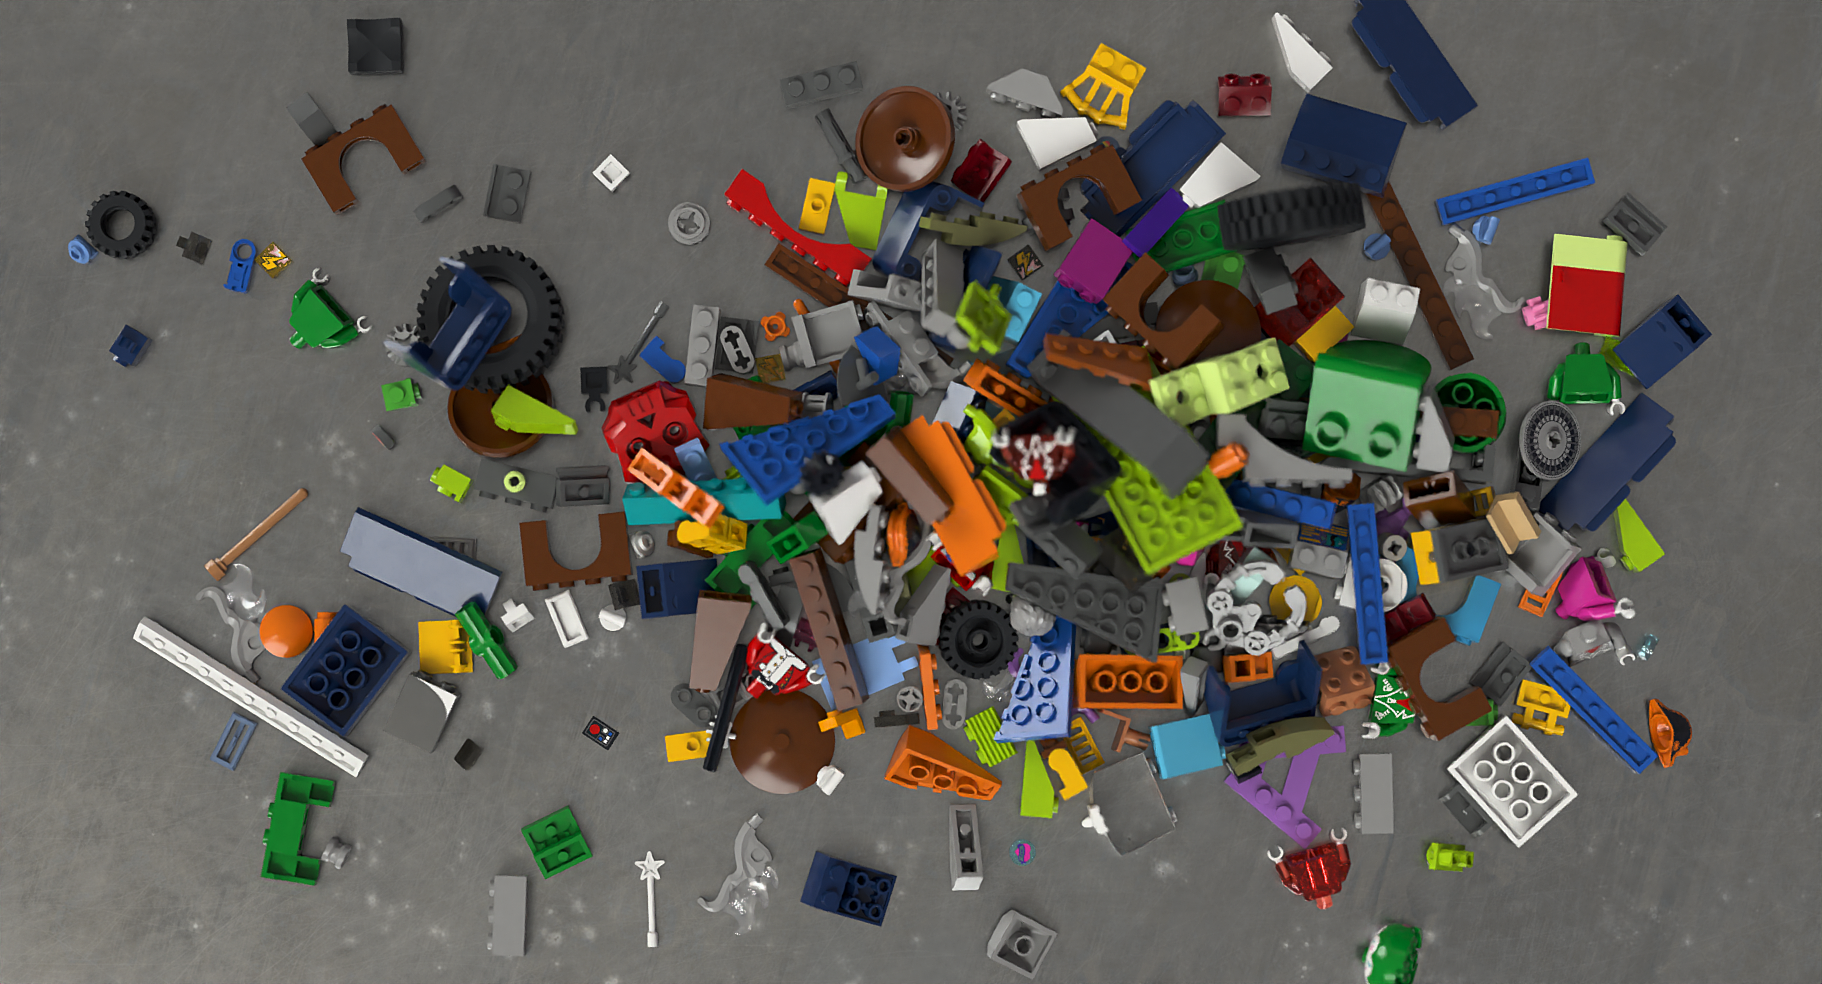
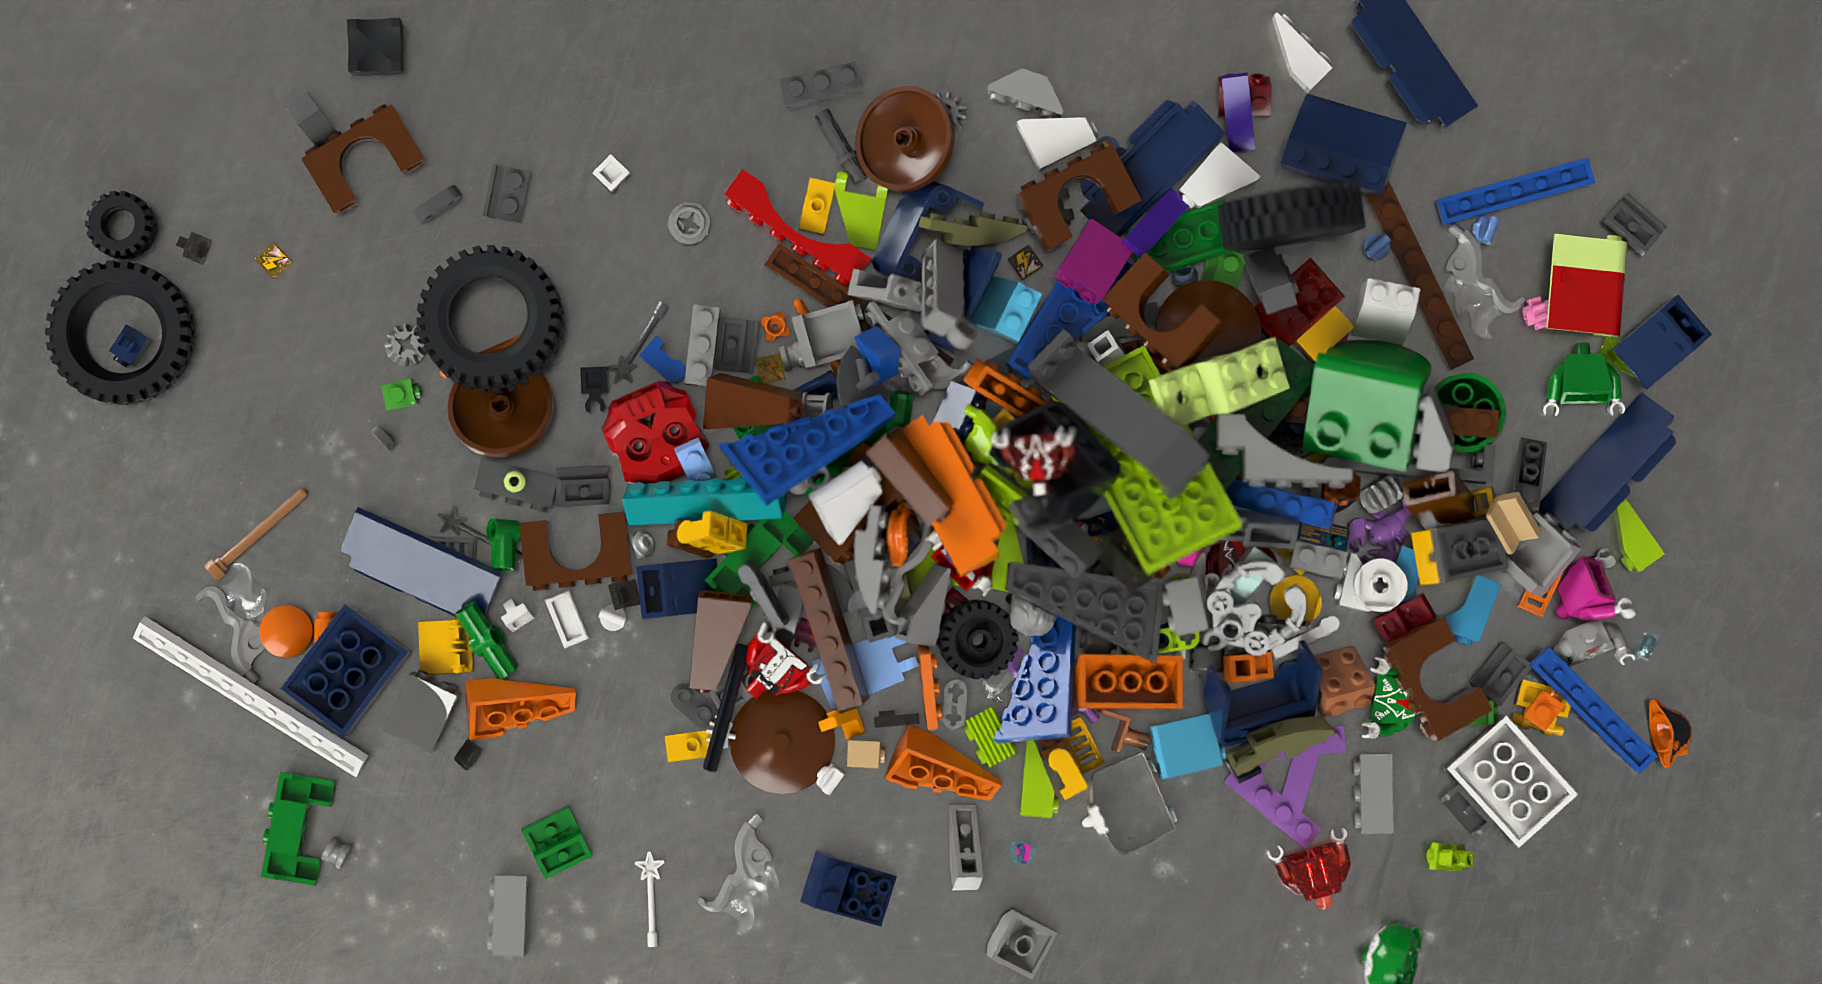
(74, 309): none -> black tyre
(81, 250): medium blue plate -> none
(241, 269): blue piece -> none
(243, 721): sand blue tile -> none
(320, 318): green torso -> none
(451, 482): lime brick -> none
(455, 523): none -> dark grey piece
(465, 334): dark blue windscreen -> none
(503, 536): none -> green piece
(505, 704): none -> orange wedge
(529, 415): lime slope -> none
(600, 733): black sticker -> none
(676, 488): orange slope -> none
(743, 347): light grey beam -> none
(797, 537): green brick -> none
(821, 473): black gear -> none
(865, 754): none -> tan brick
(909, 699): light grey wheel -> none
(980, 171): dark red bracket -> none
(984, 317): lime plate -> none
(1113, 71): yellow plate -> none
(1117, 360): dark orange wing -> none
(1193, 682): light grey slope -> none
(1228, 460): orange brick -> none
(1238, 112): none -> dark purple tile
(1283, 419): dark grey plate -> none
(1367, 583): blue plate -> none
(1385, 543): light grey wheel -> none
(1544, 709): none -> orange bracket
(1547, 458): piece -> none

